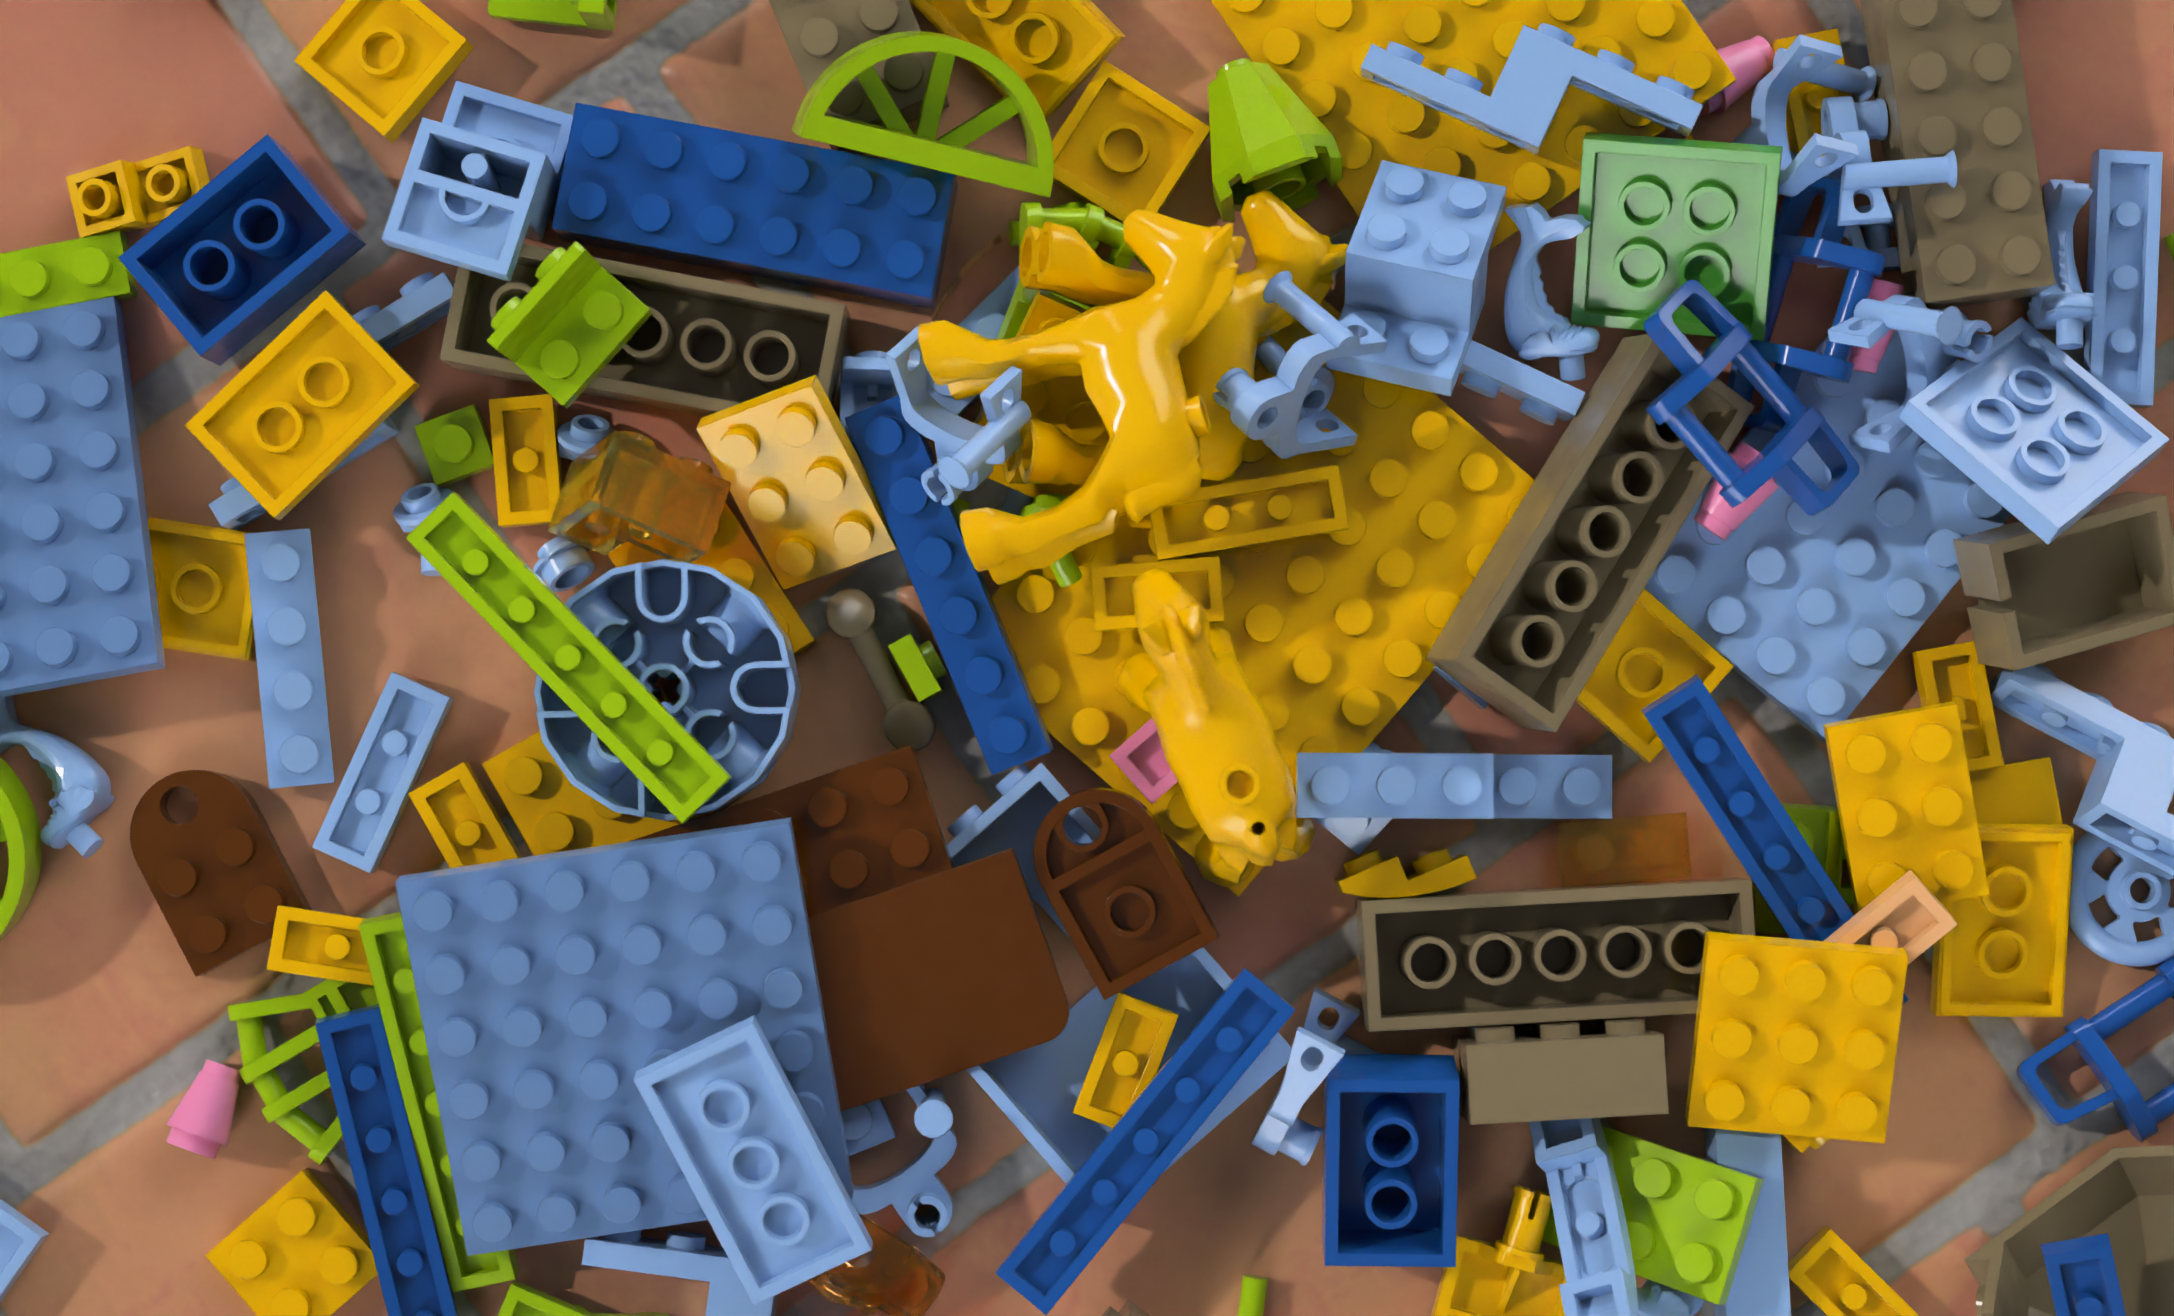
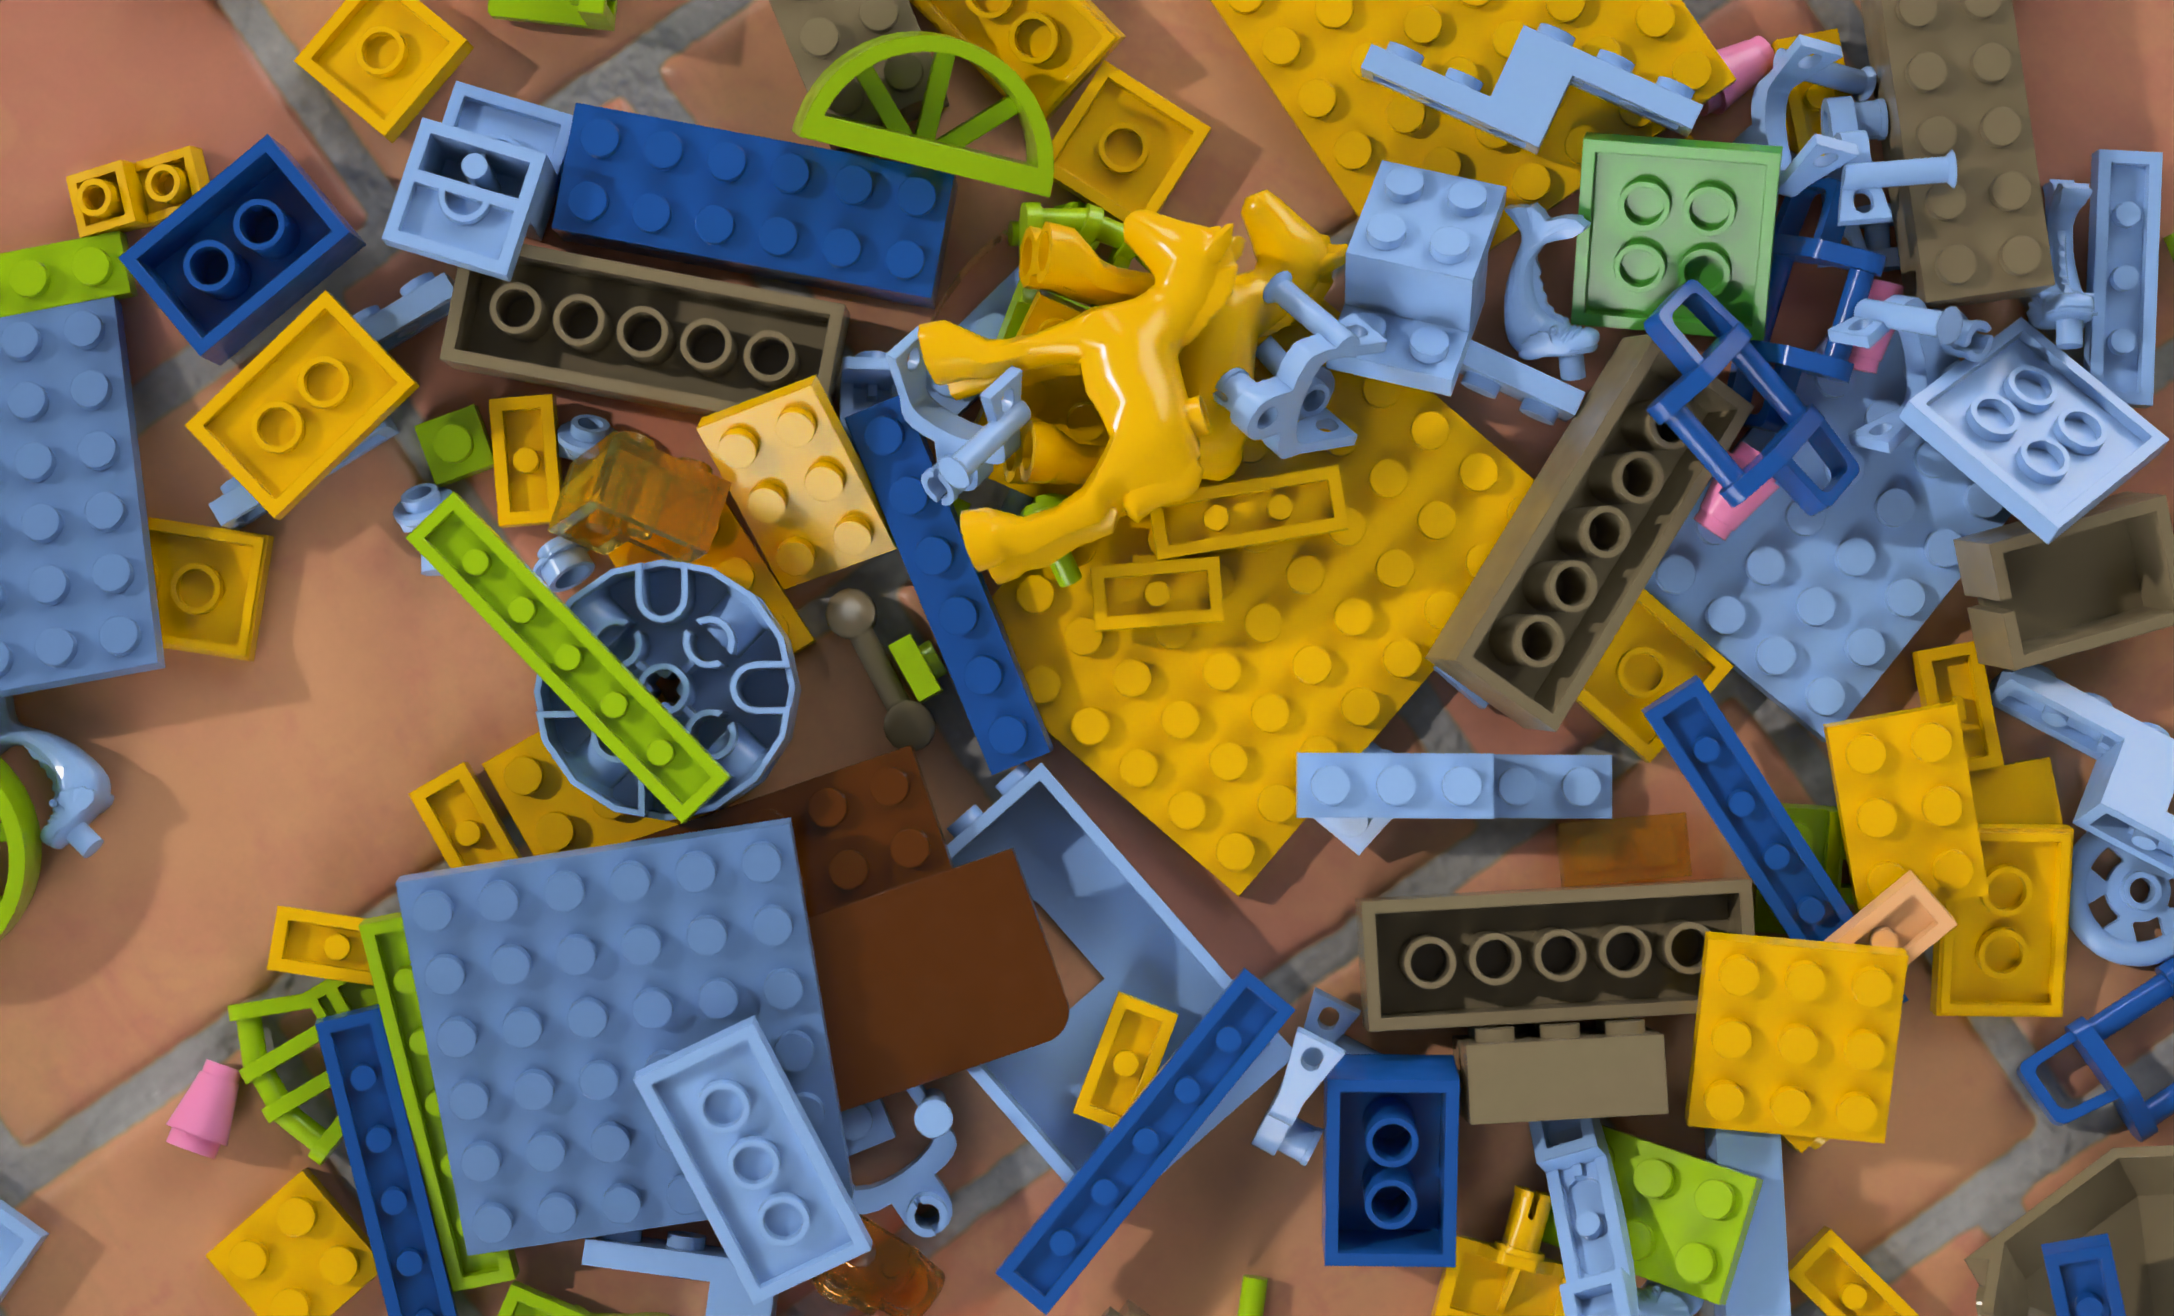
(217, 872): reddish brown plate -> none
(289, 658): light blue plate -> none
(383, 772): light blue plate -> none
(568, 323): lime bracket -> none
(1120, 894): reddish brown plate -> none
(1144, 762): bright pink plate -> none
(1212, 734): yellow animal -> none
(1265, 140): lime cone -> none
(1385, 878): yellow slope -> none

